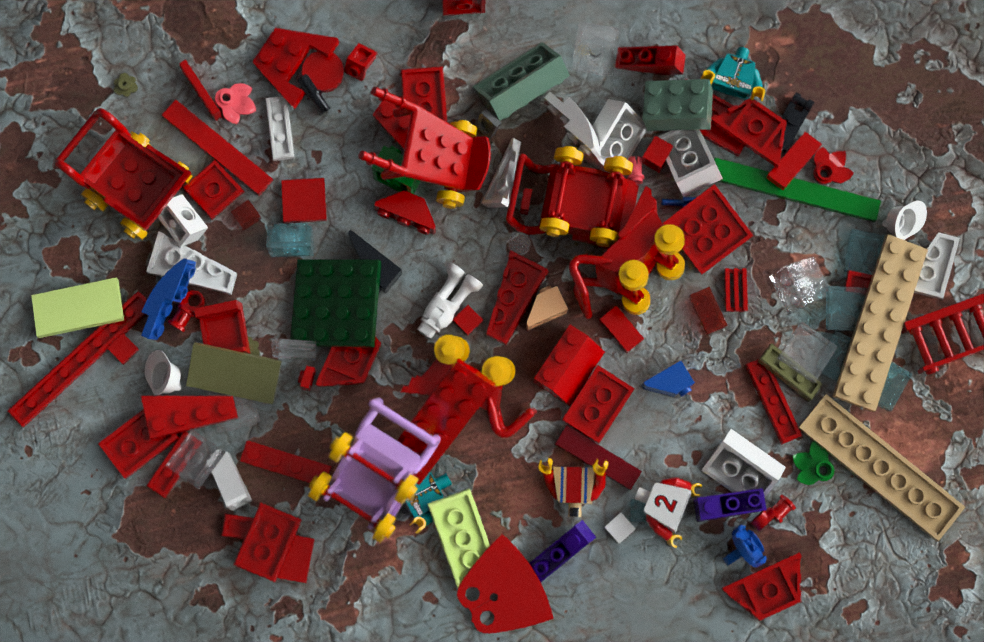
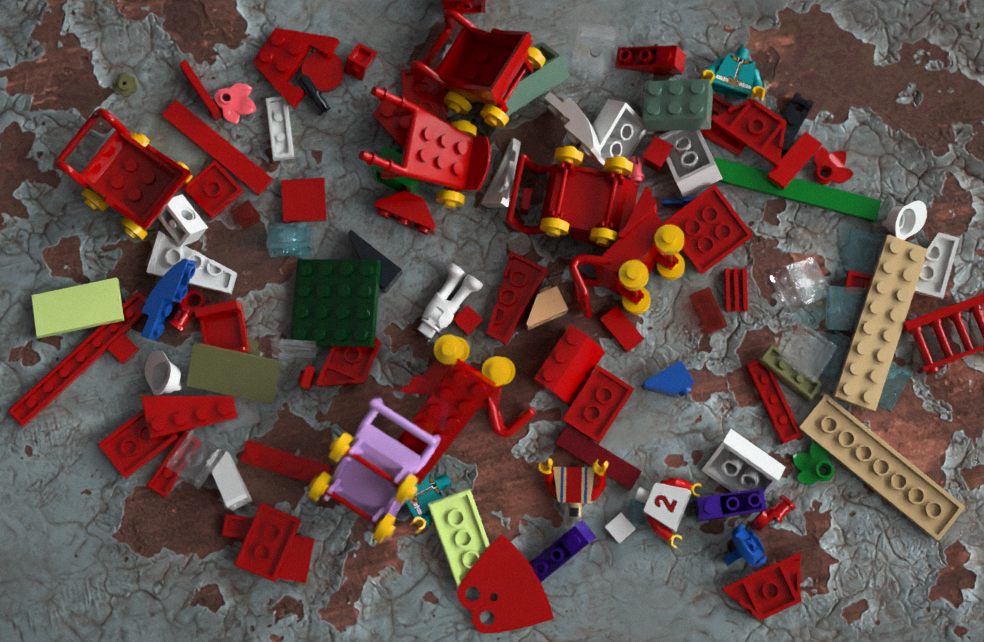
(480, 67): none -> red piece

